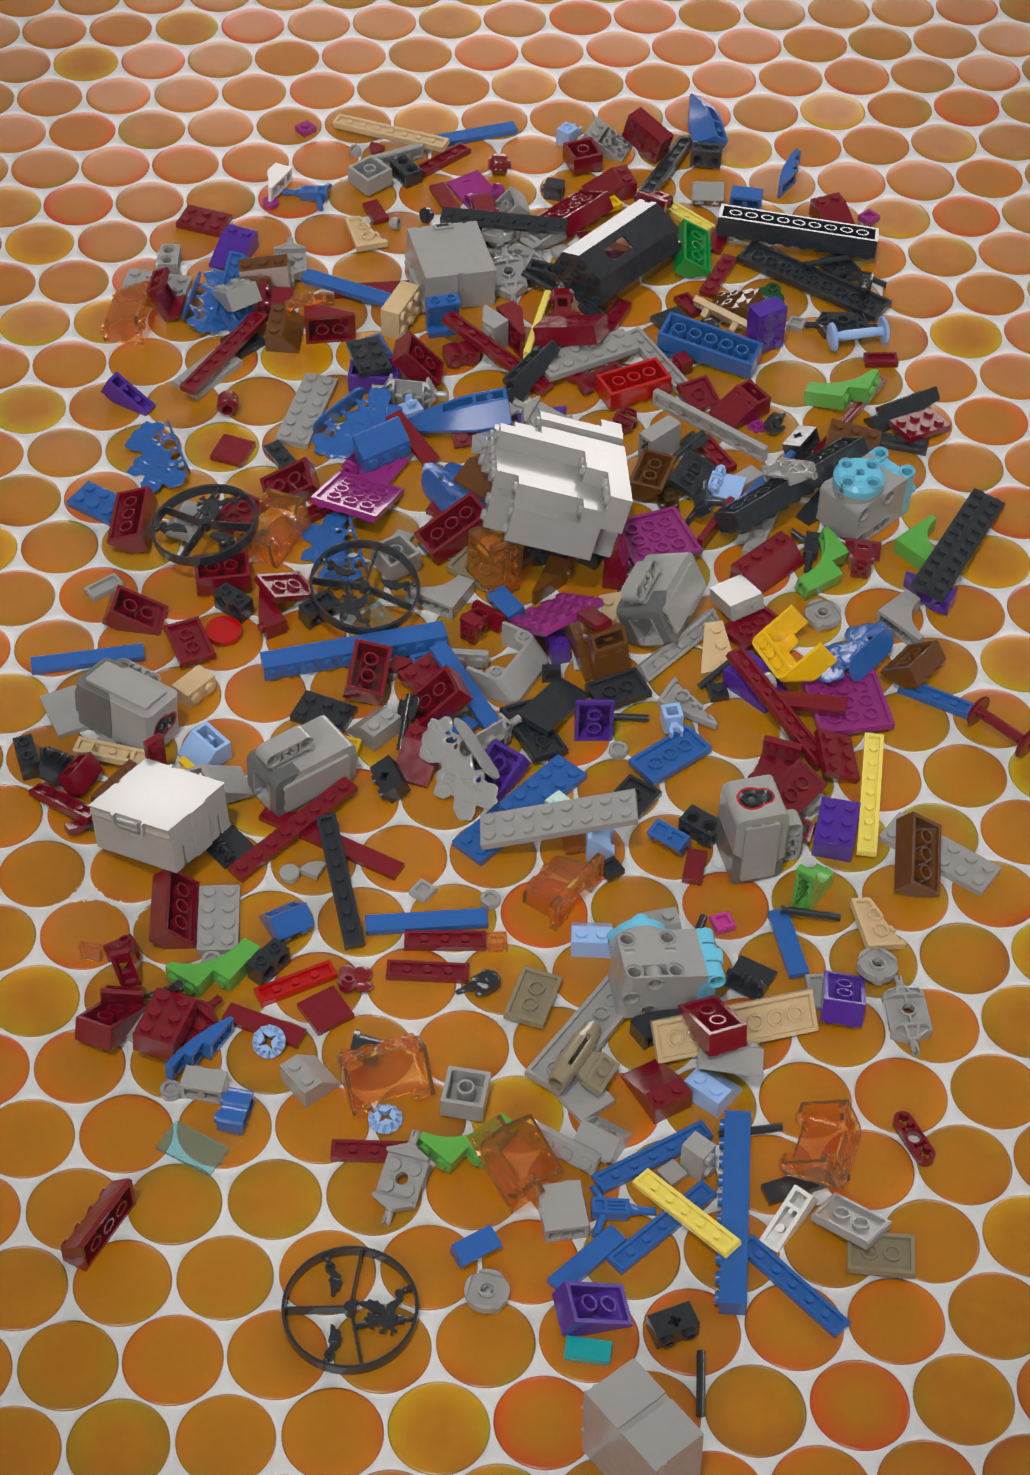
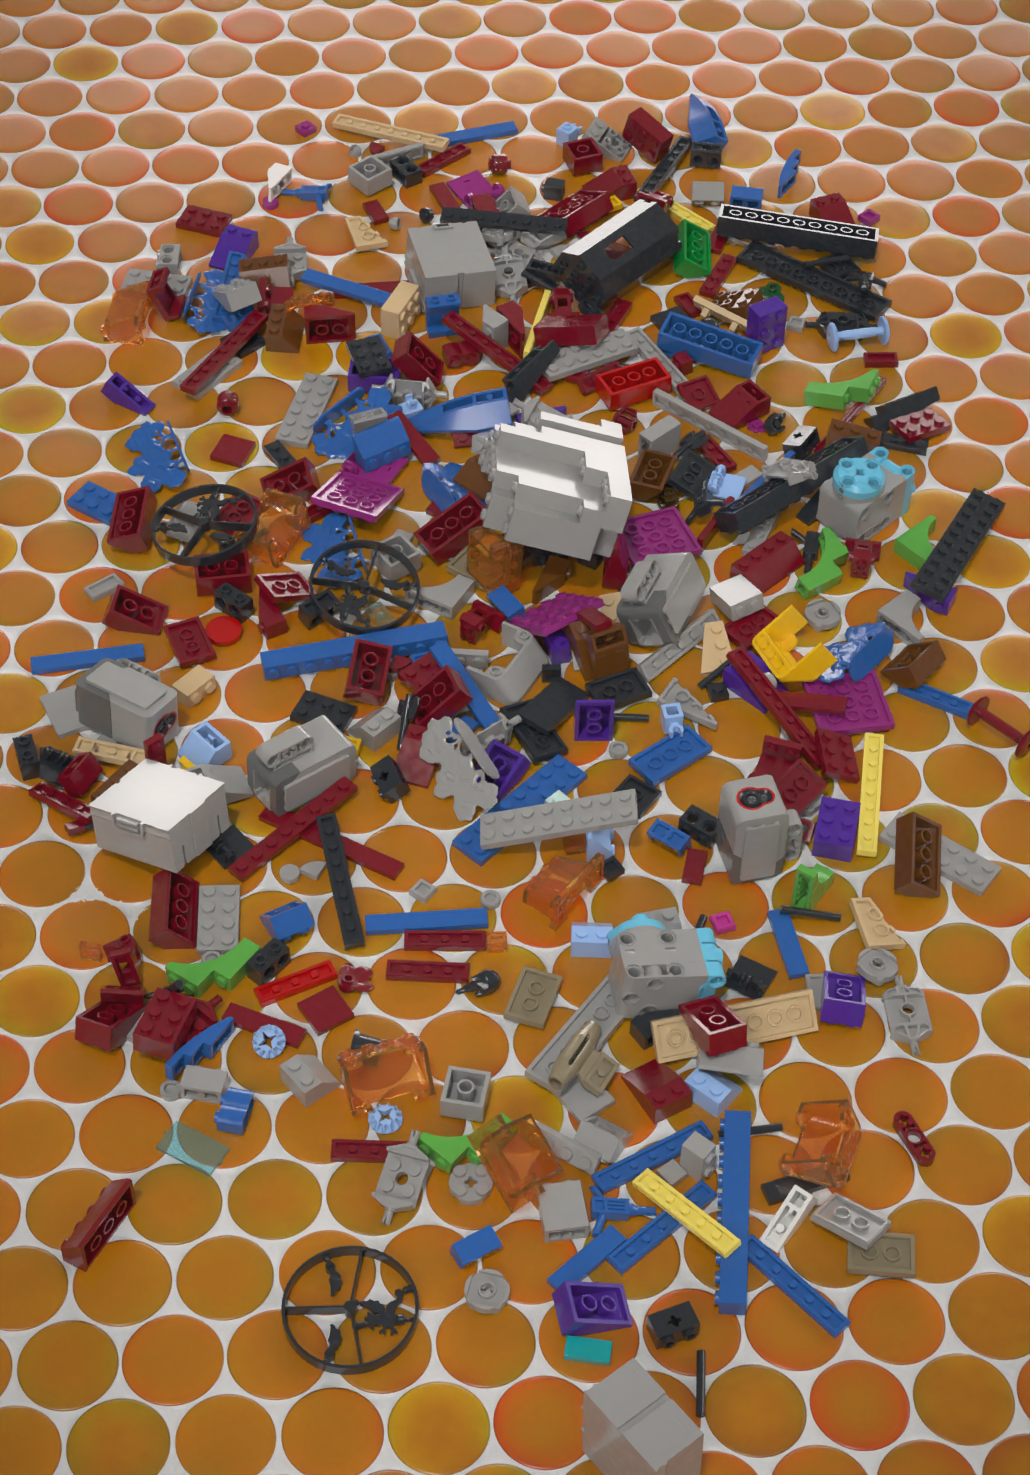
(367, 419): none -> light grey slope
(470, 1195): none -> light grey plate

